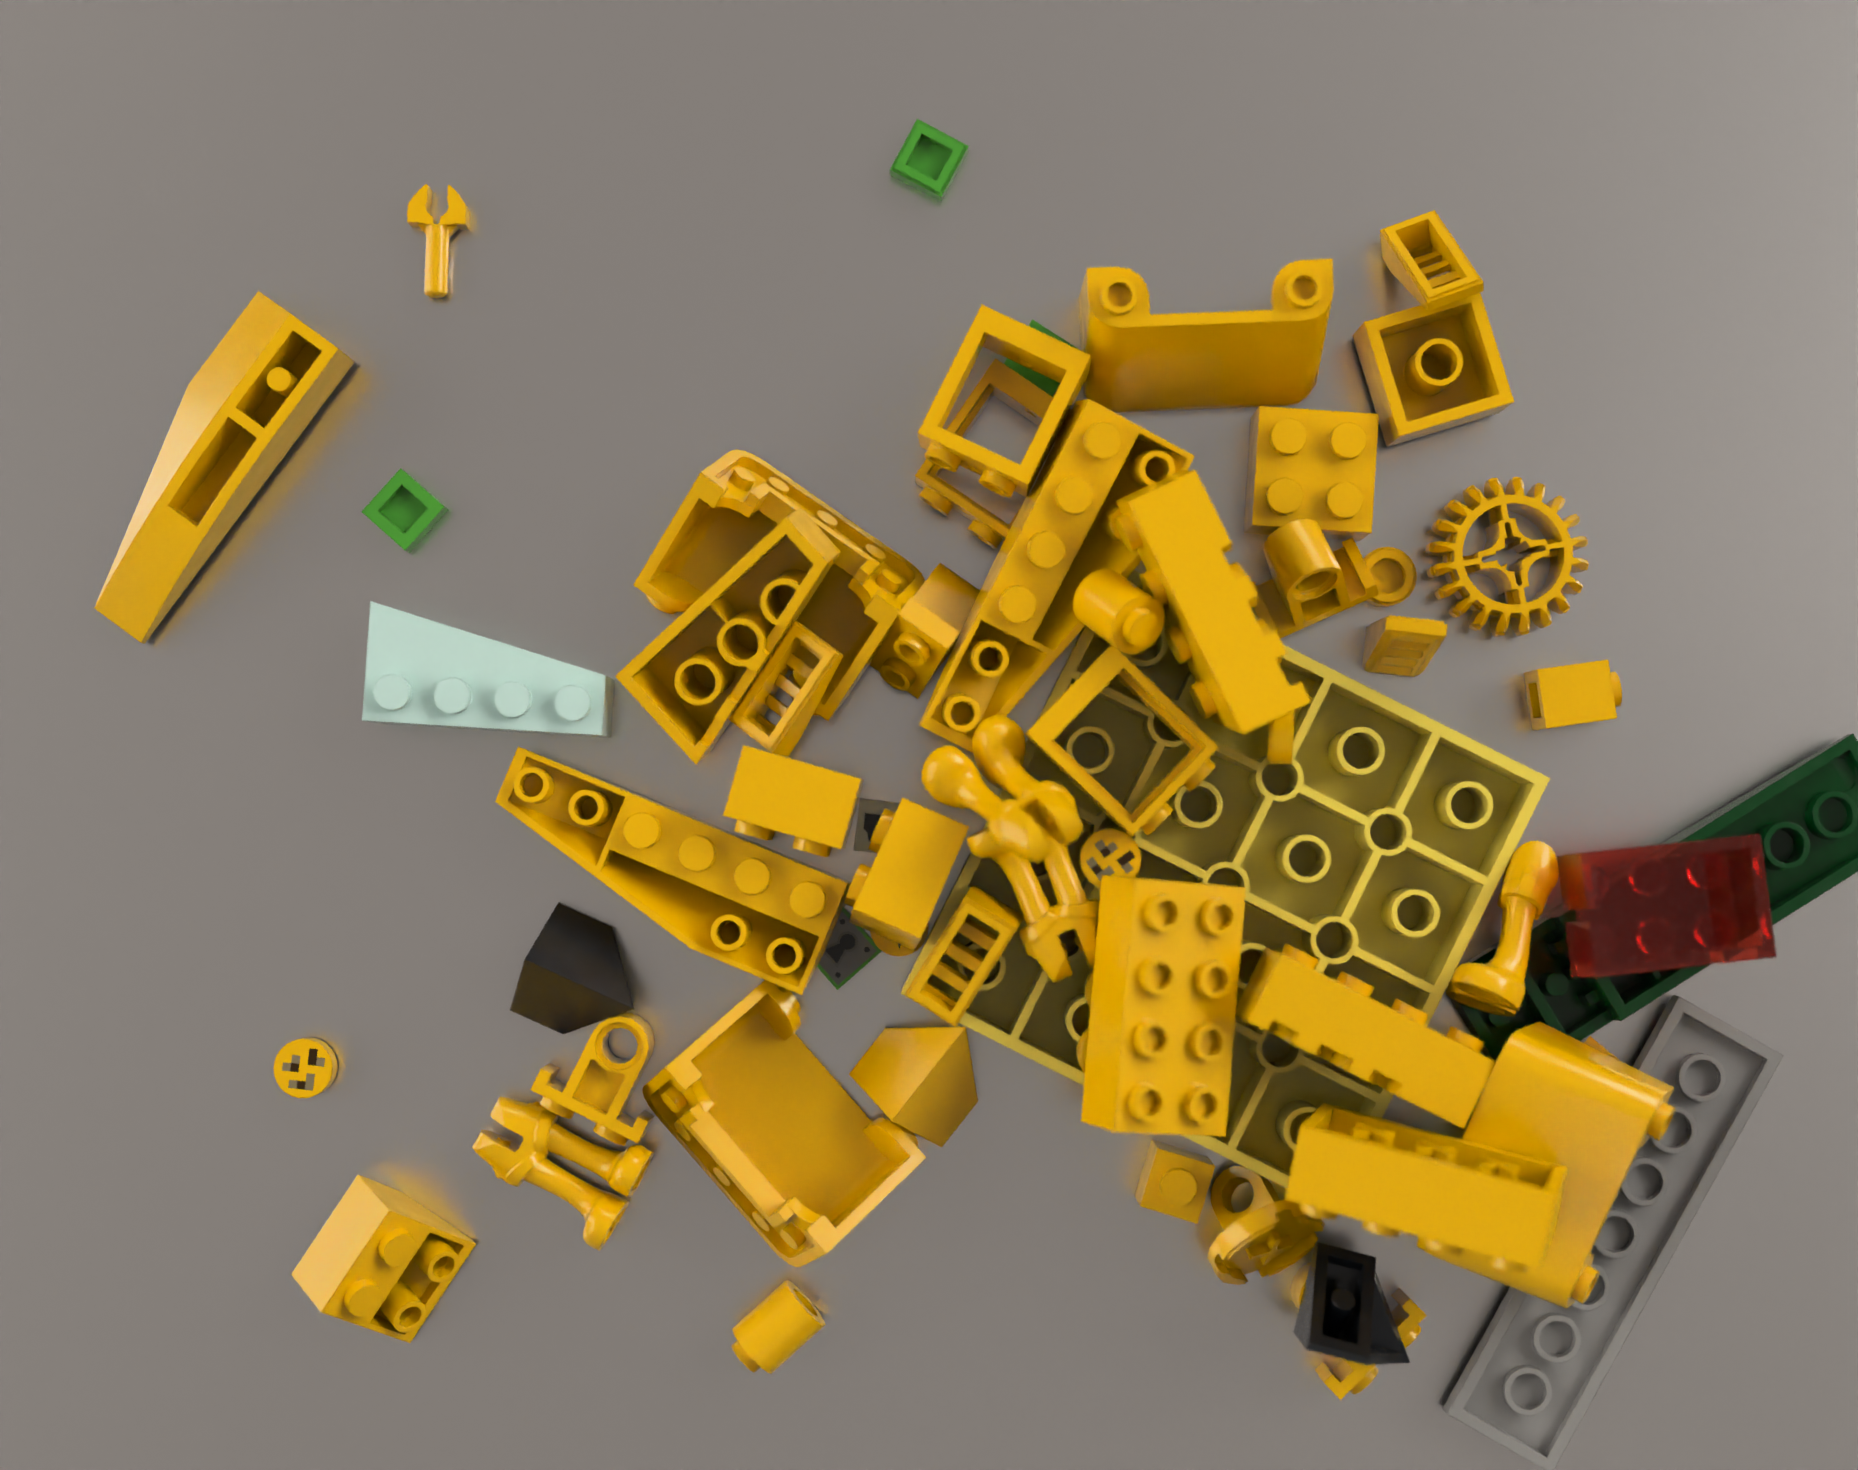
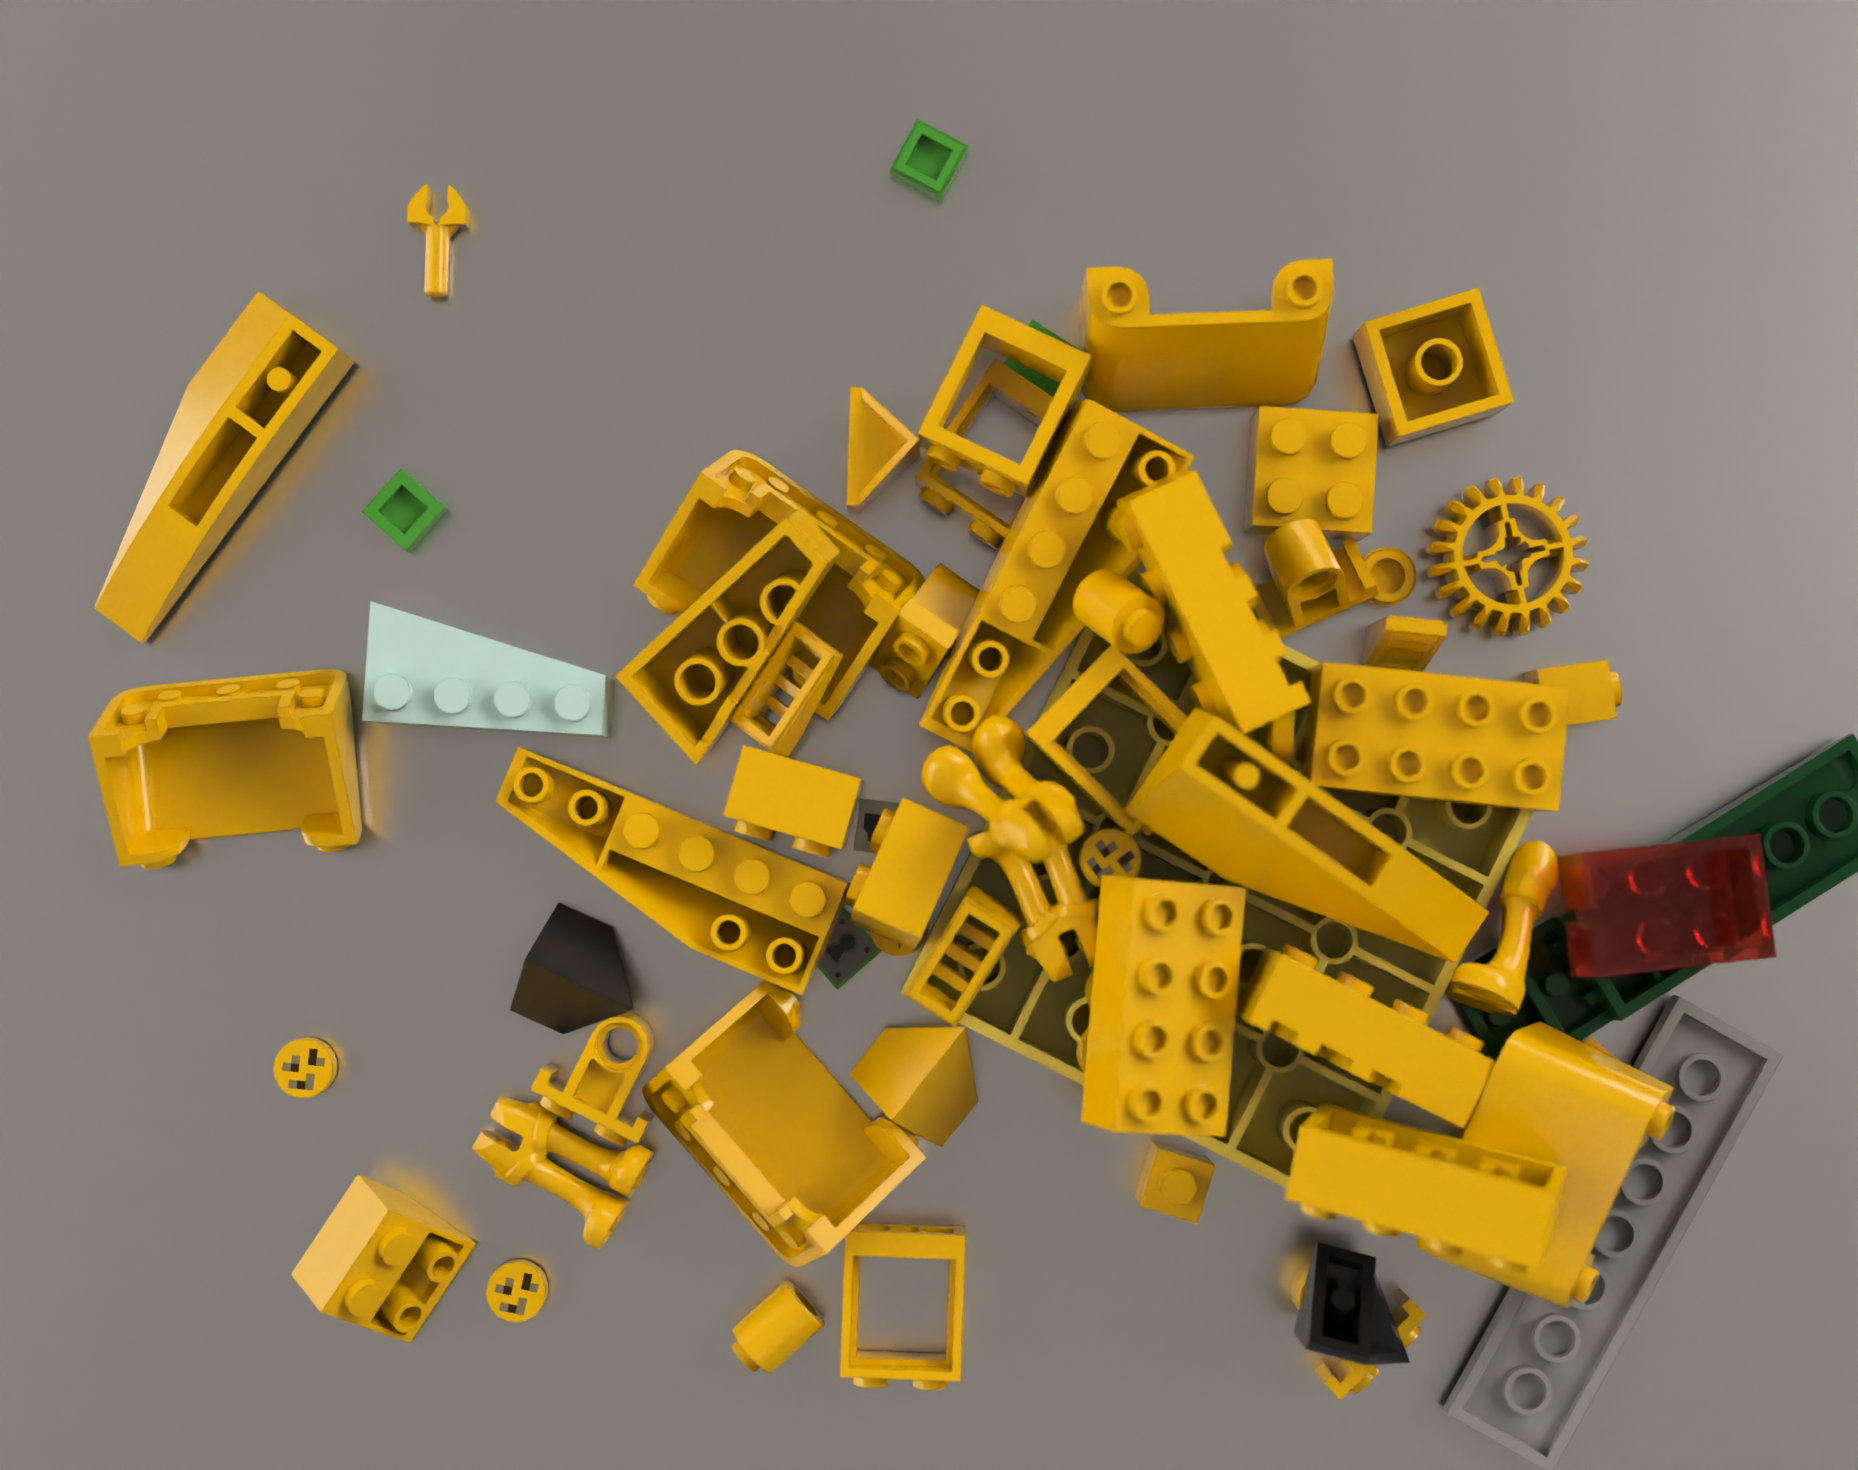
(228, 763): none -> yellow windscreen
(517, 1290): none -> yellow tile
(877, 449): none -> yellow slope
(925, 1370): none -> yellow window
(1263, 1236): yellow tile -> none
(1295, 842): none -> yellow wedge
(1429, 261): yellow slope -> none
(1436, 736): none -> yellow brick

